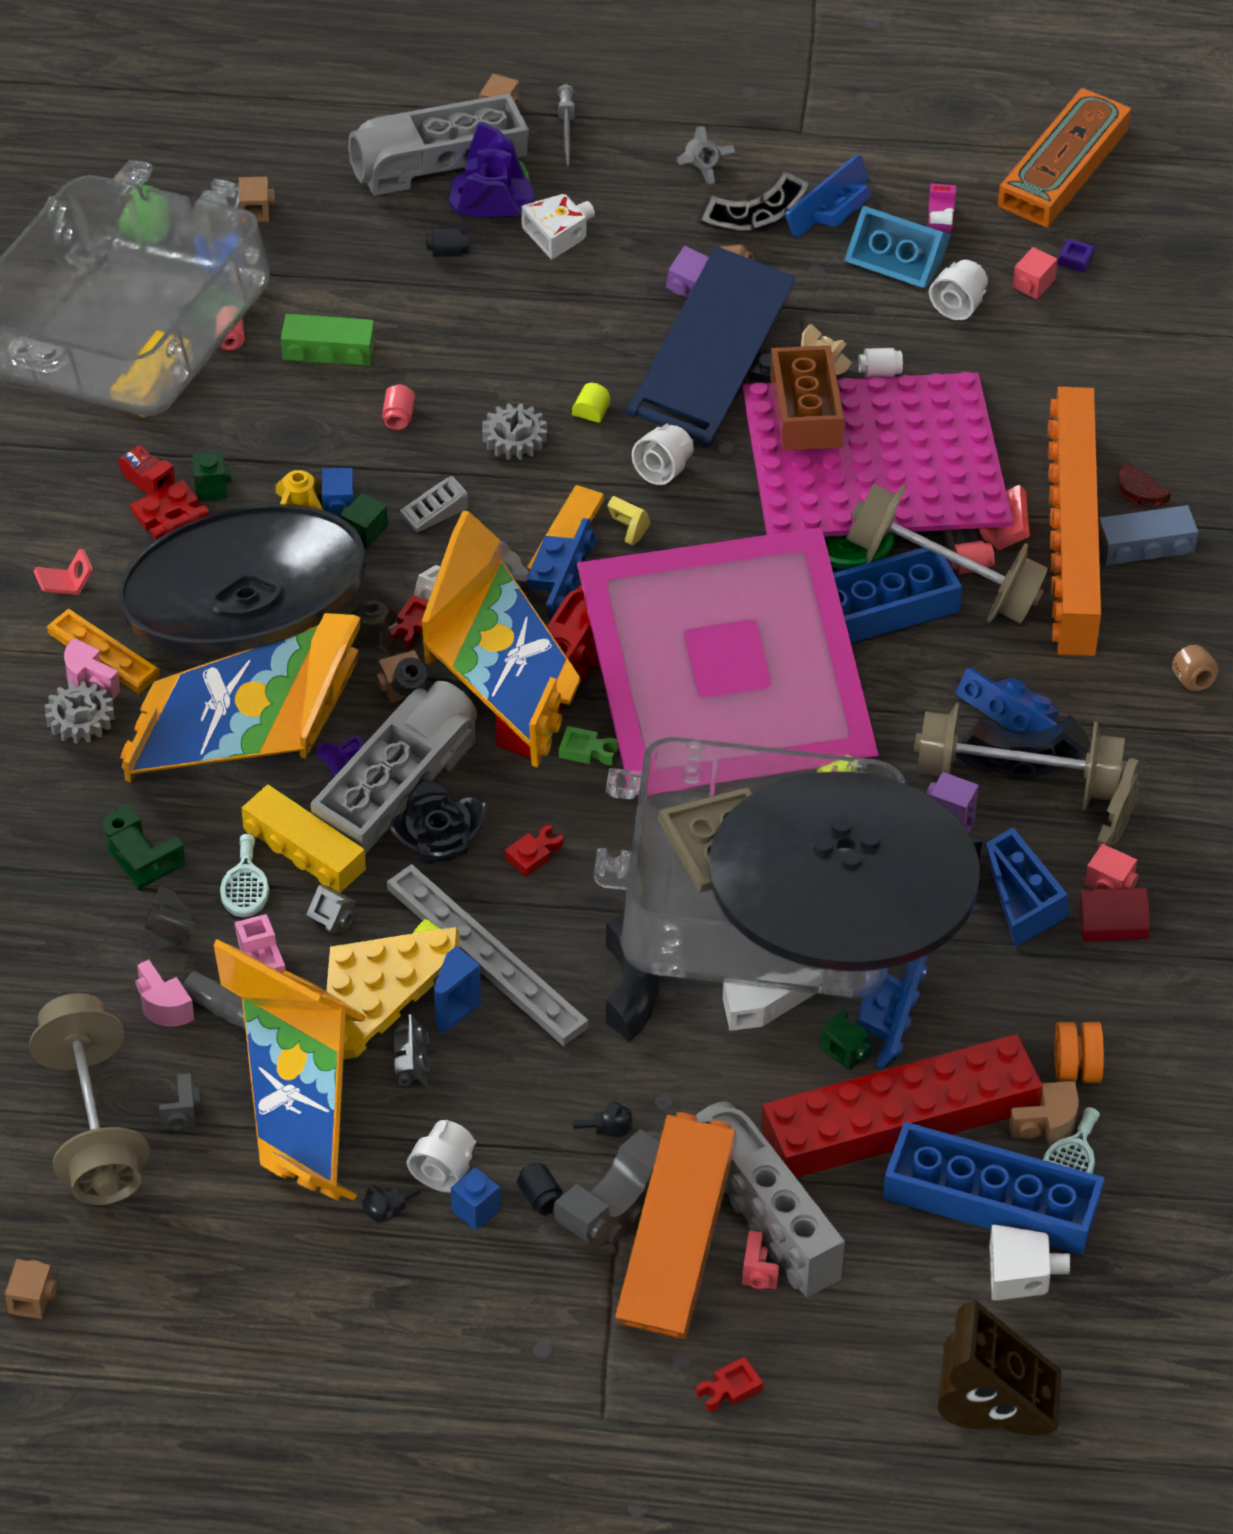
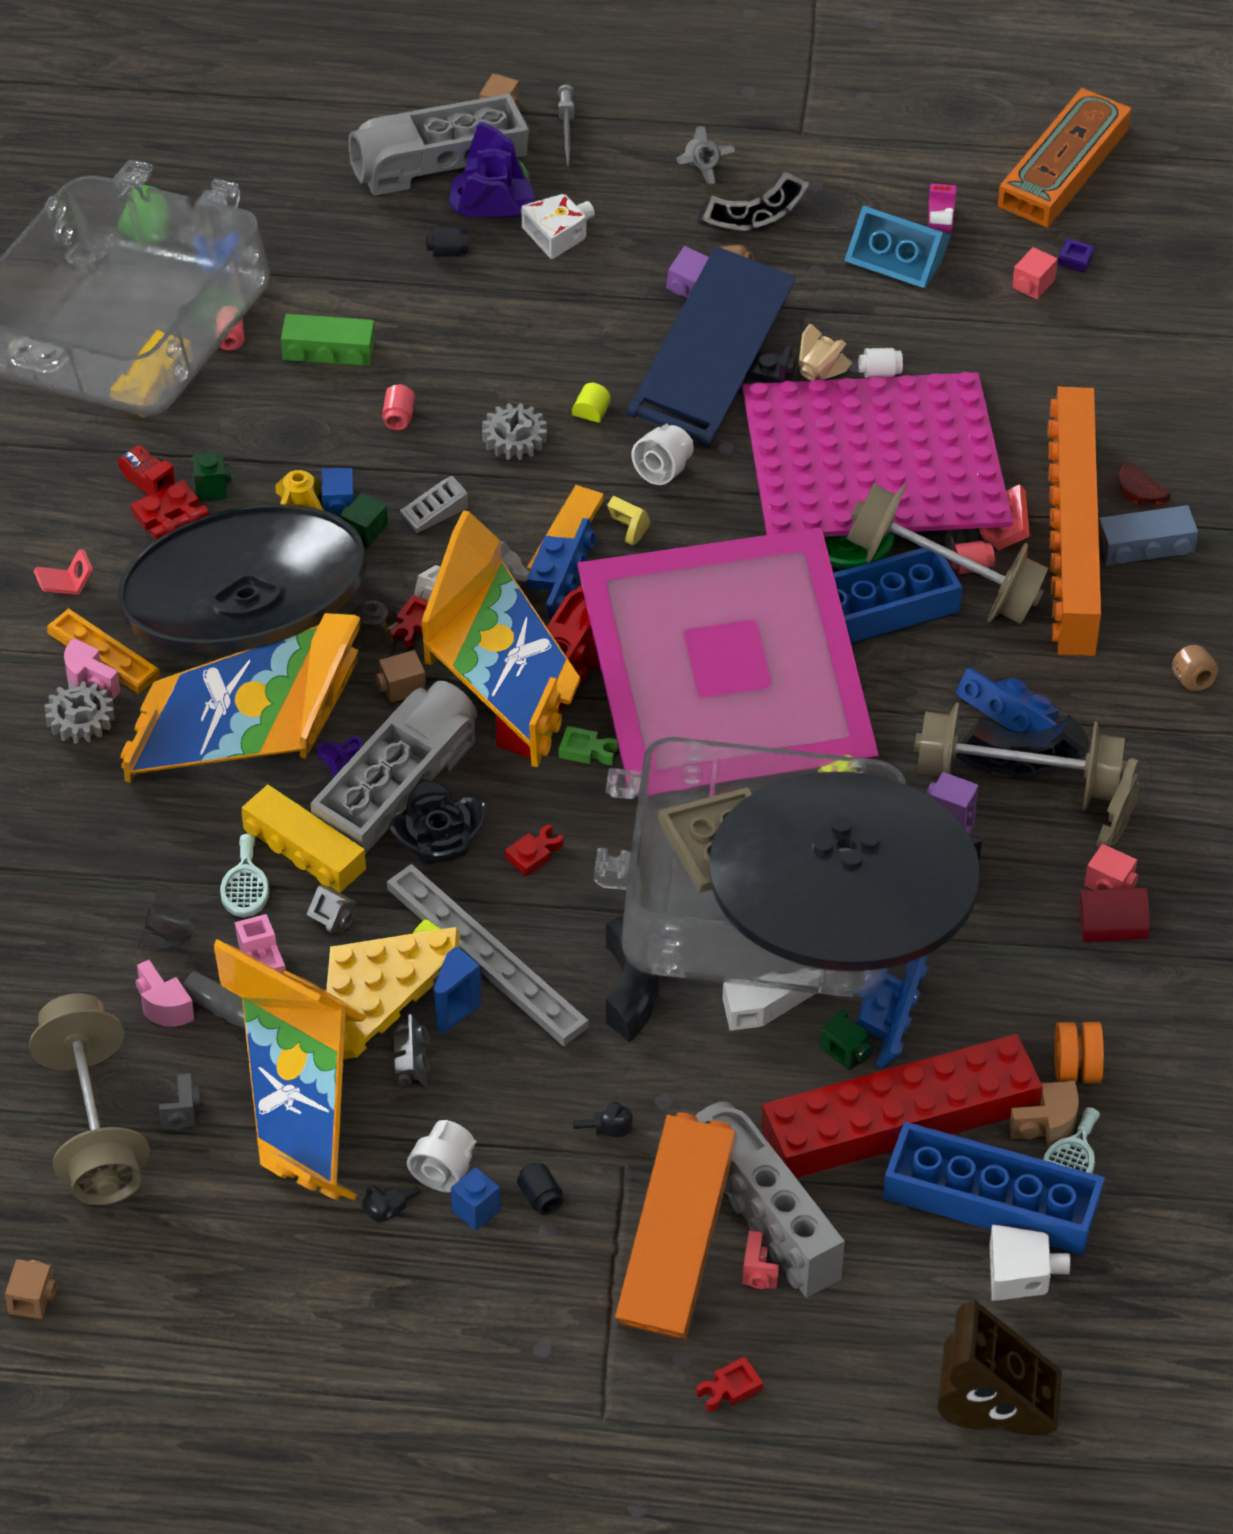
(135, 853): dark green piece -> none
(256, 196): medium nougat brick -> none
(402, 682): black brick -> none
(617, 1200): dark grey brick -> none
(806, 398): dark orange brick -> none
(832, 198): blue bracket -> none
(959, 289): white piece -> none
(1025, 887): blue wedge -> none

